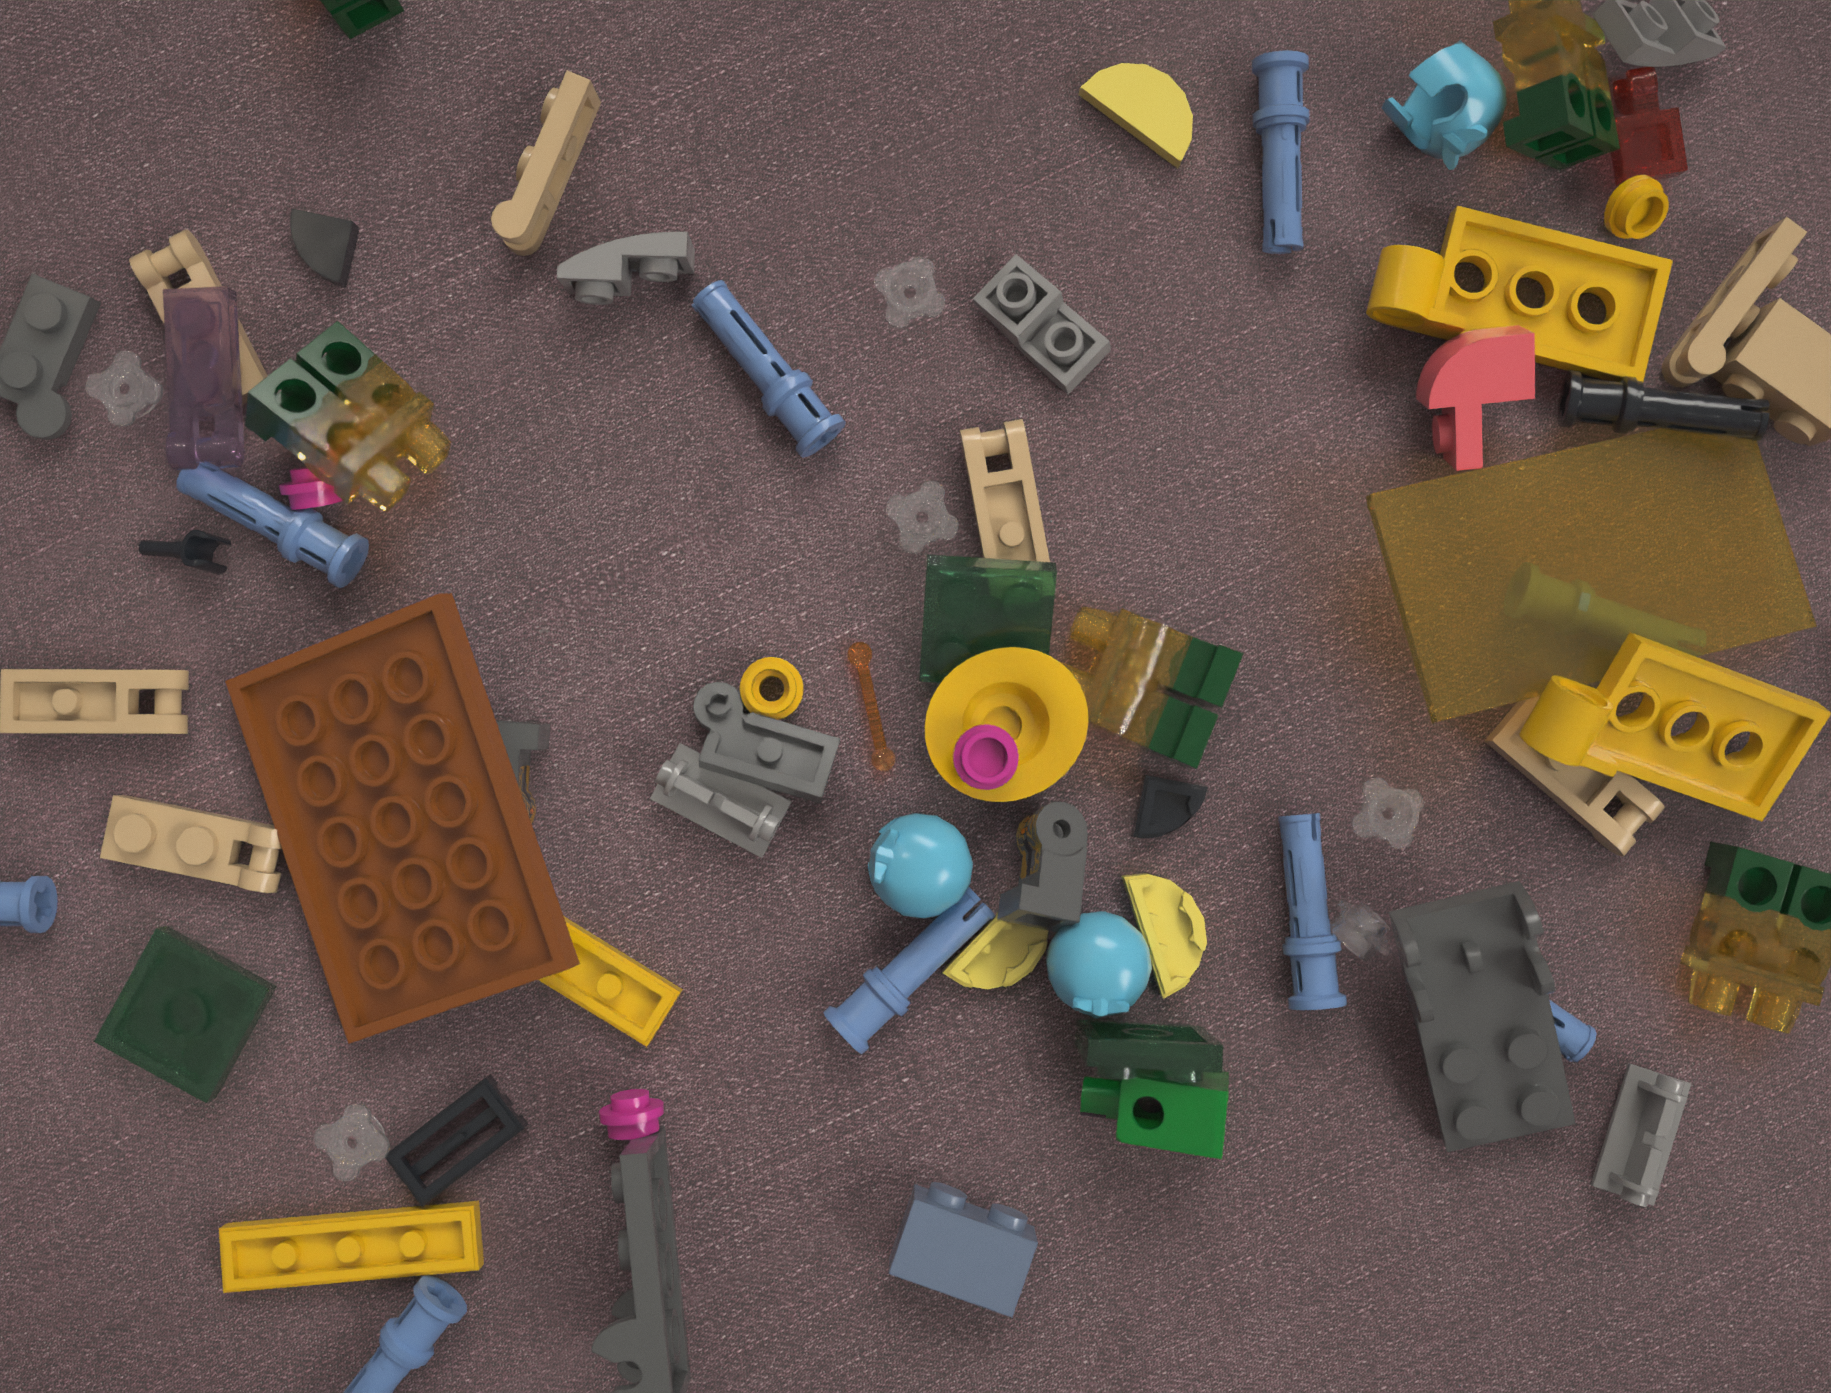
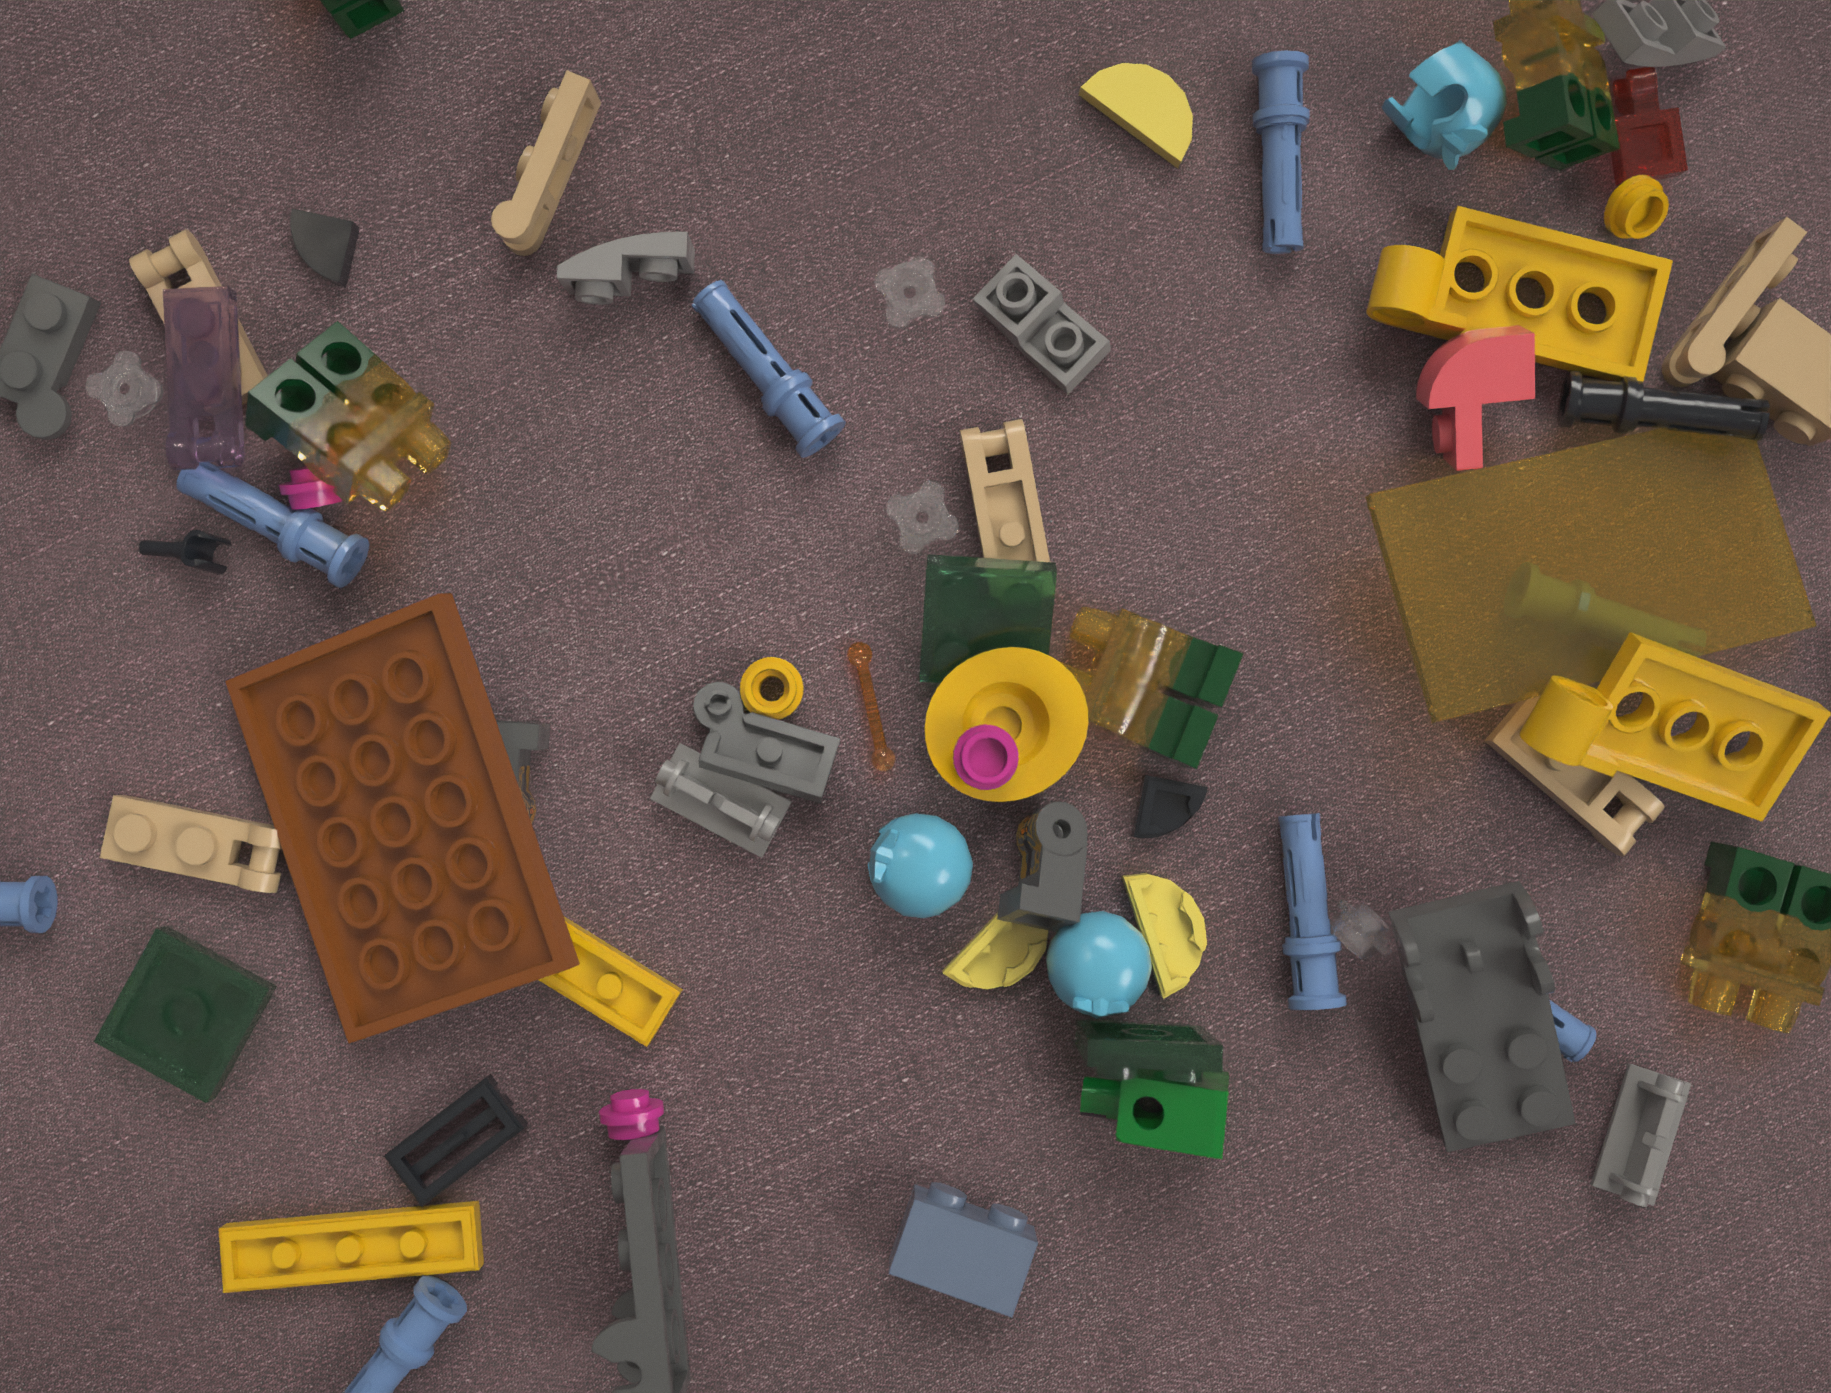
(91, 701): tan plate -> none
(370, 1137): clear plate -> none
(888, 989): medium blue pin -> none
(1405, 816): clear plate -> none

